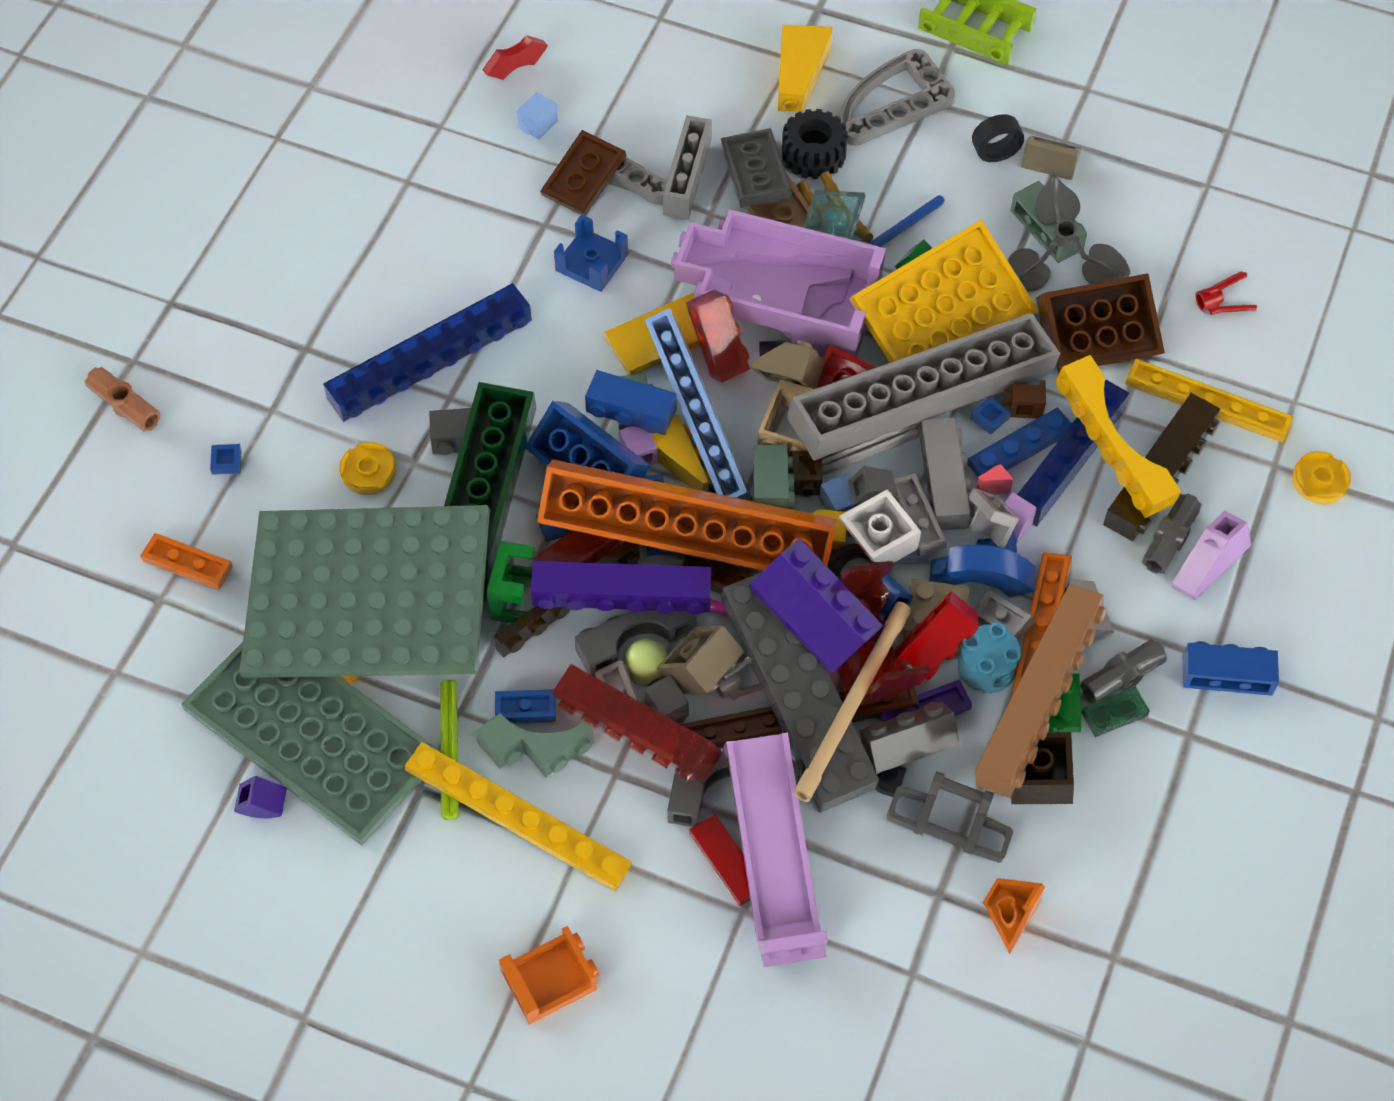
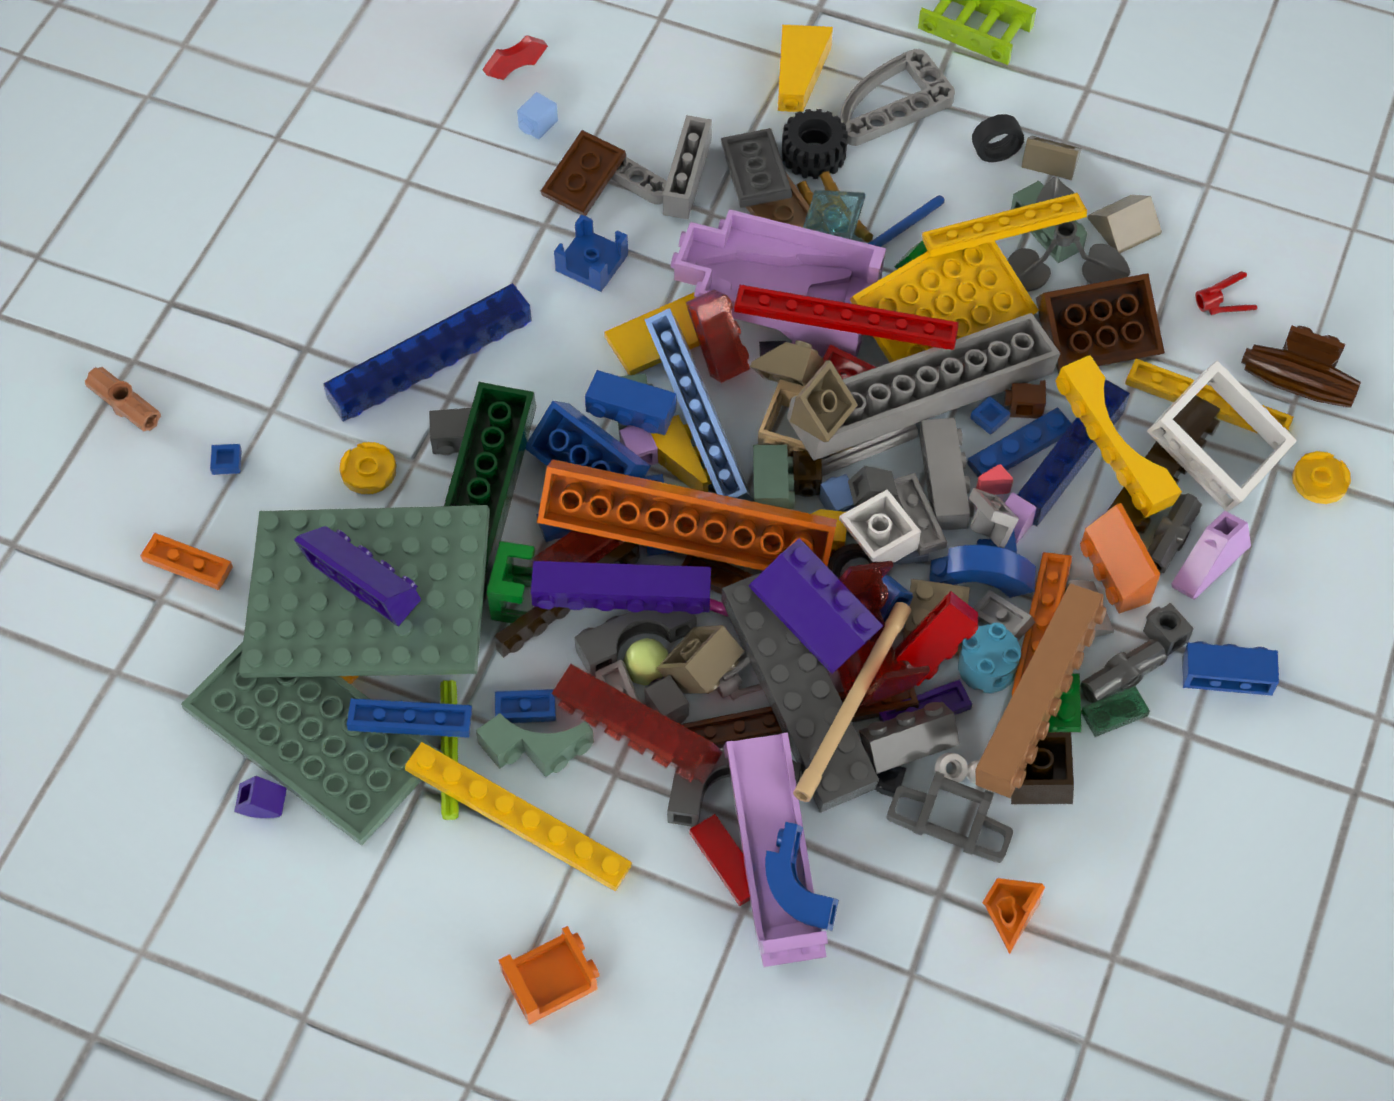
(359, 573): none -> dark purple slope
(409, 718): none -> blue plate
(787, 888): none -> blue arch
(823, 404): none -> dark tan slope
(846, 317): none -> red tile
(960, 767): none -> white plate
(1004, 224): none -> yellow tile
(1120, 560): none -> orange slope
(1127, 222): none -> slope
(1171, 617): none -> dark grey brick
(1197, 461): none -> white window
(1304, 367): none -> reddish brown plate

